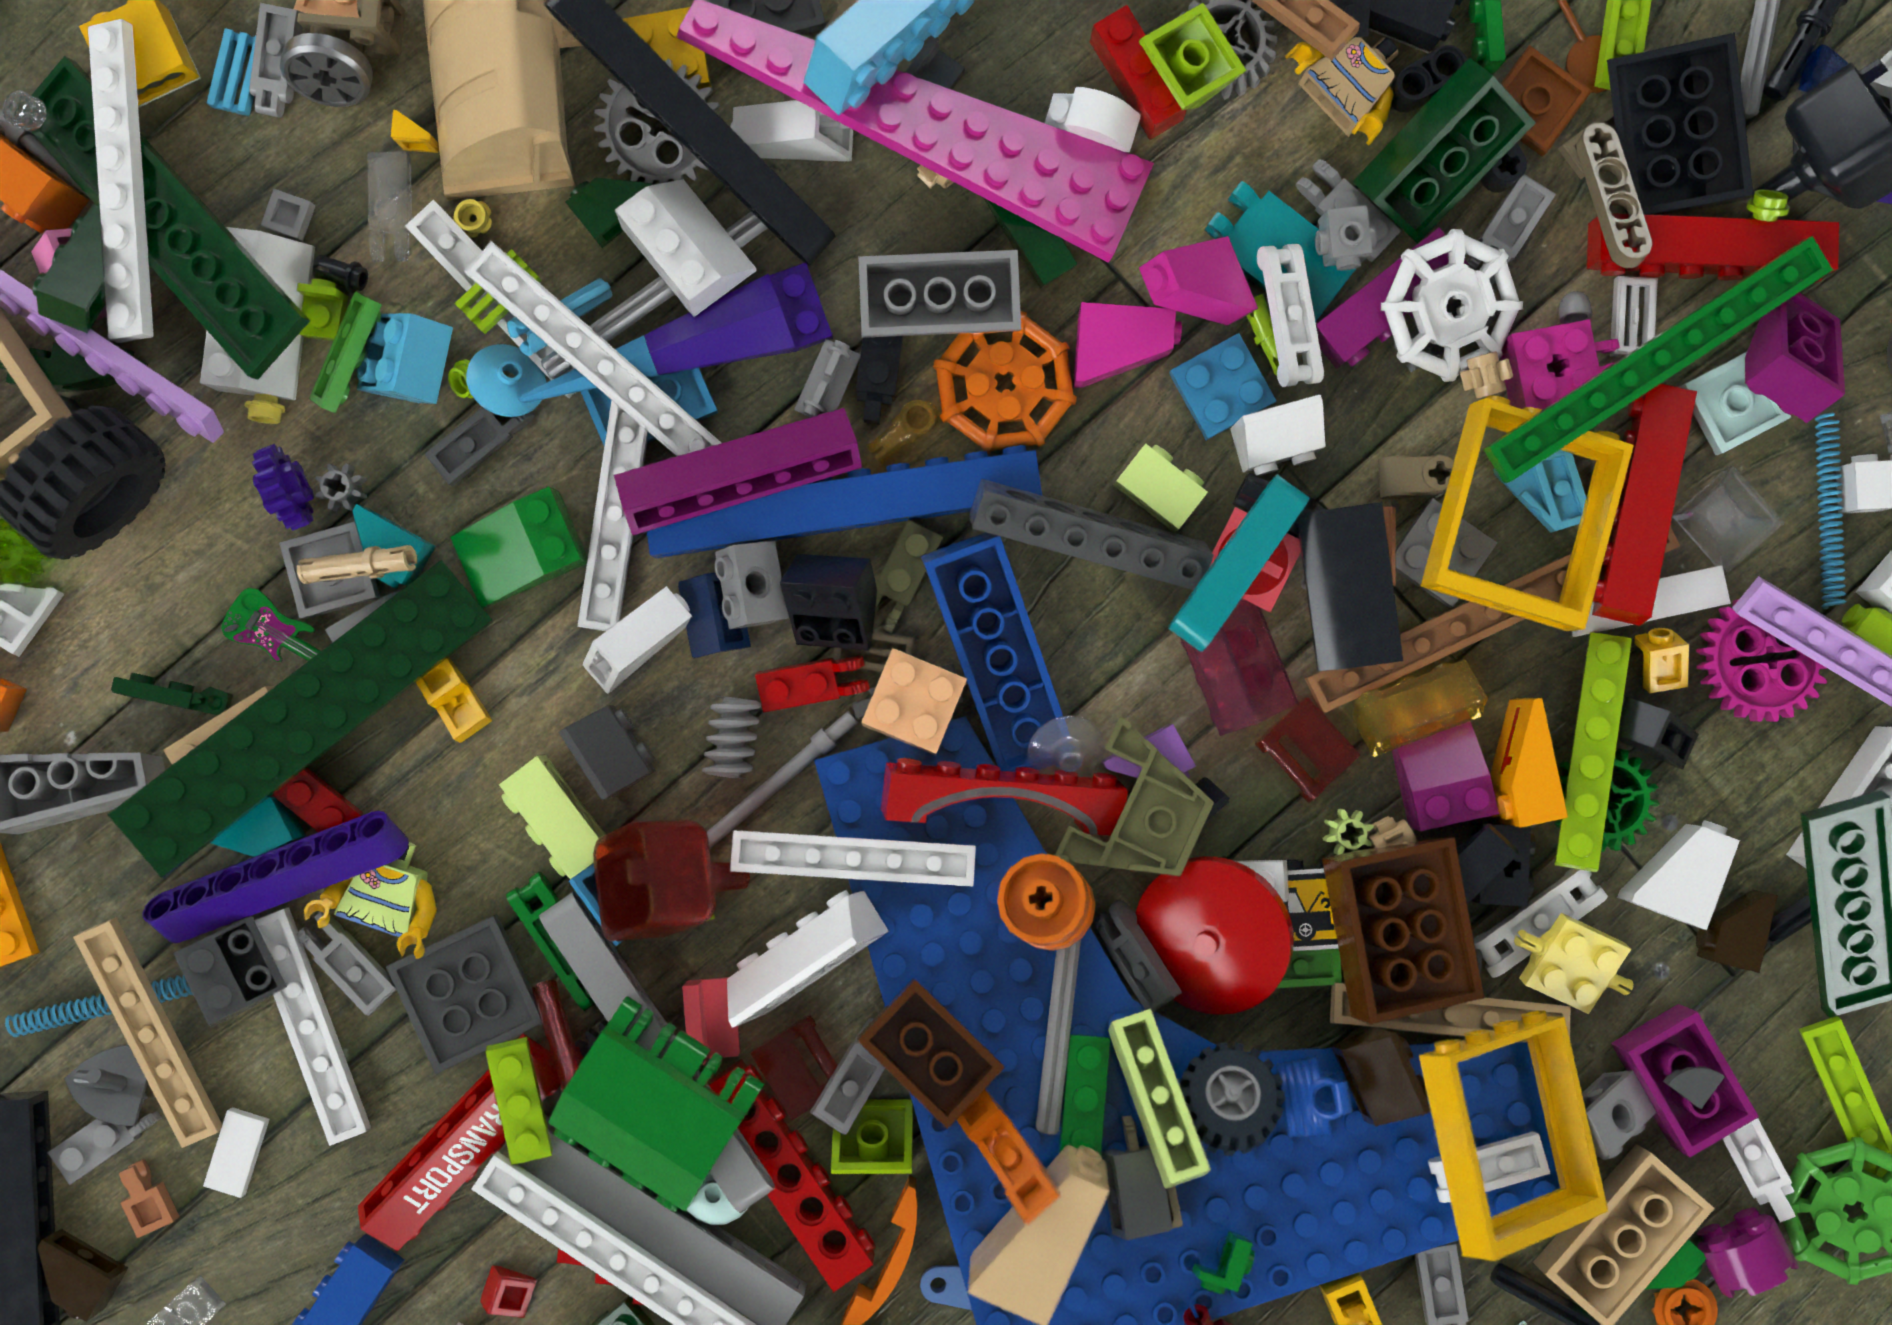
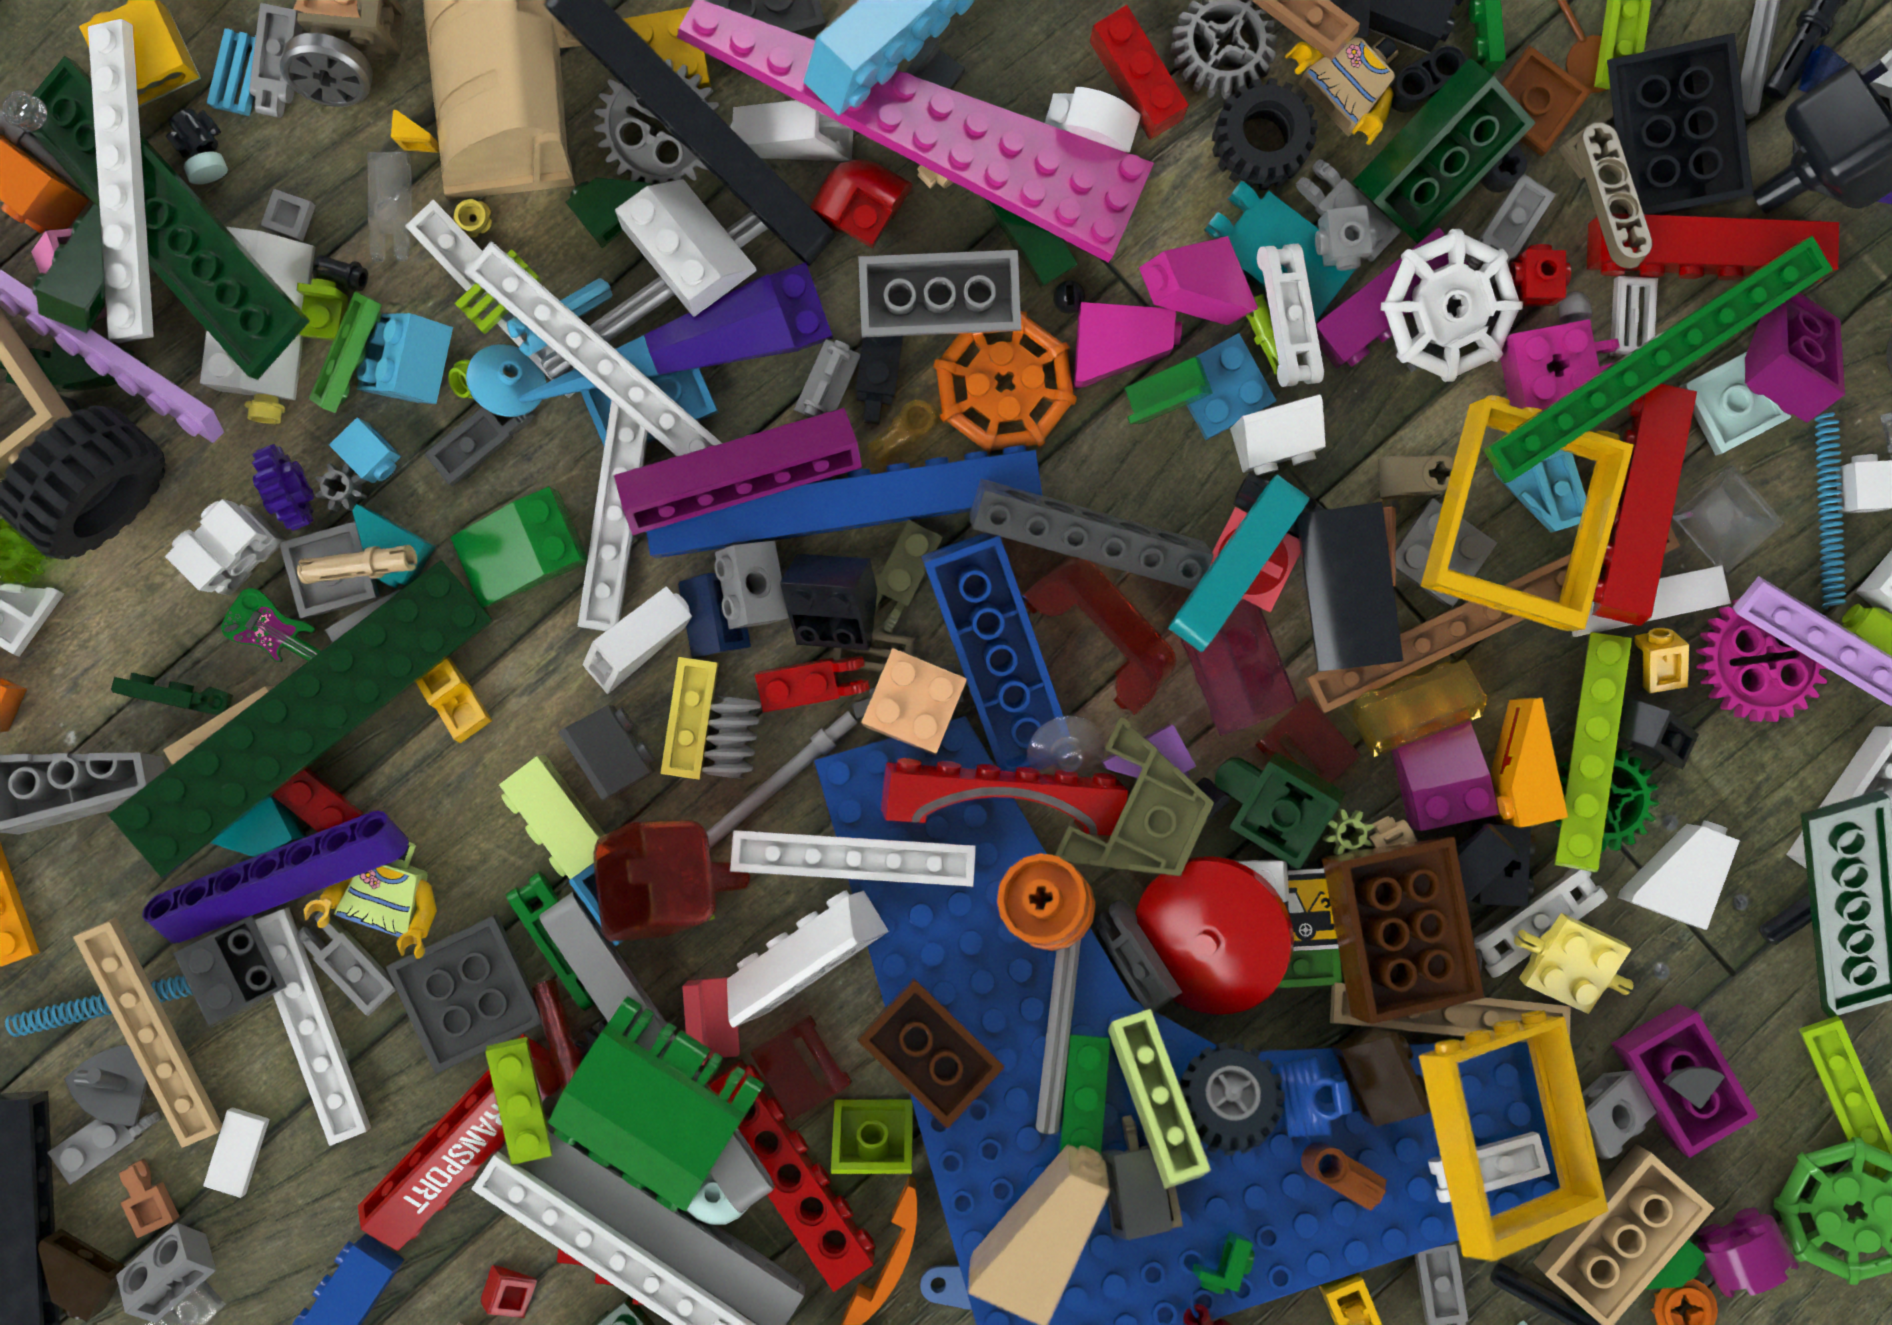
(165, 1273): none -> light grey brick
(193, 132): none -> black gear
(205, 167): none -> light aqua tile
(224, 547): none -> white brick
(366, 451): none -> medium azure brick
(689, 718): none -> light yellow plate
(848, 1087): light grey hinge -> none
(860, 199): none -> red brick
(1009, 1156): orange slope -> none
(1060, 297): none -> black hinge
(1148, 654): none -> clear red windscreen
(1161, 487): yellowish green brick -> none
(1167, 391): none -> green panel
(1193, 57): lime slope -> none
(1269, 103): none -> black tyre
(1281, 806): none -> dark green brick
(1344, 1175): none -> dark orange piece
(1486, 374): tan gear -> none
(1541, 275): none -> red brick
(1739, 931): dark brown slope -> none
(1761, 1168): white hinge -> none
(1768, 205): lime plate -> none

